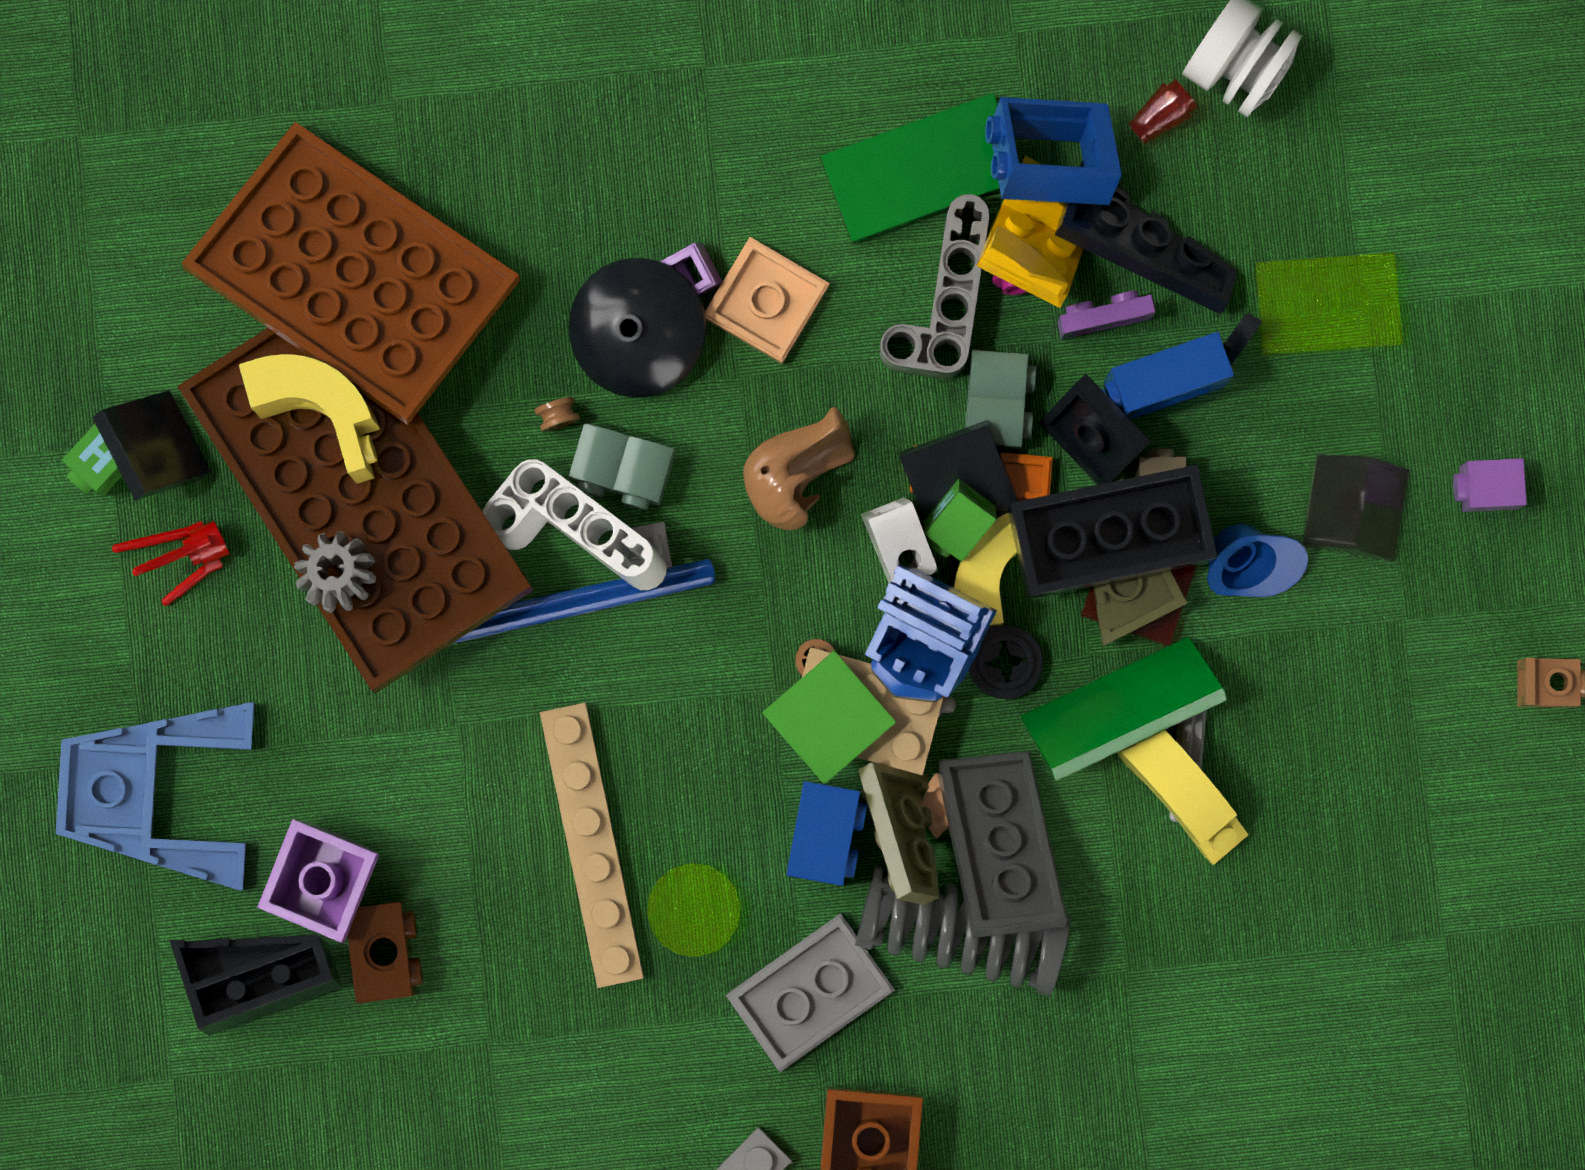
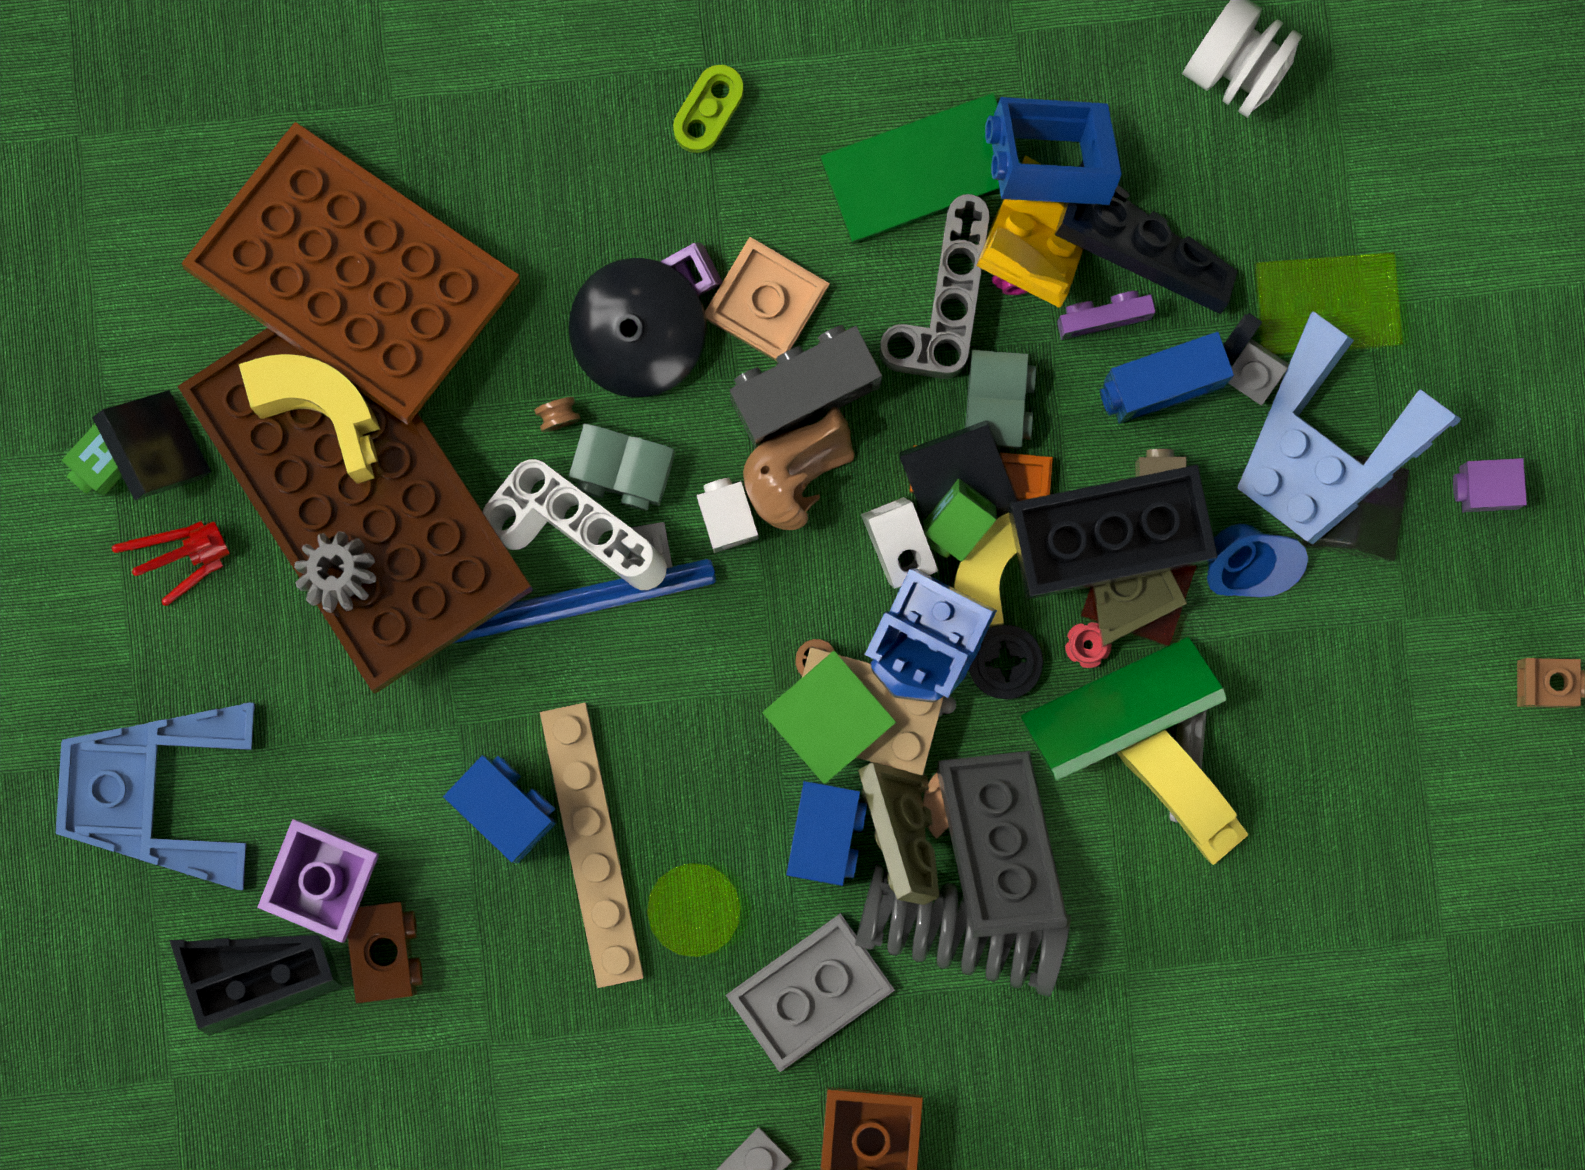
(500, 808): none -> blue brick
(707, 109): none -> lime plate
(726, 514): none -> white brick
(805, 384): none -> dark grey brick
(895, 590): tile -> none
(1075, 647): none -> coral plate
(1094, 431): black tile -> none
(1163, 111): clear red cone -> none
(1257, 372): none -> light grey plate
(1306, 475): none -> medium blue wing

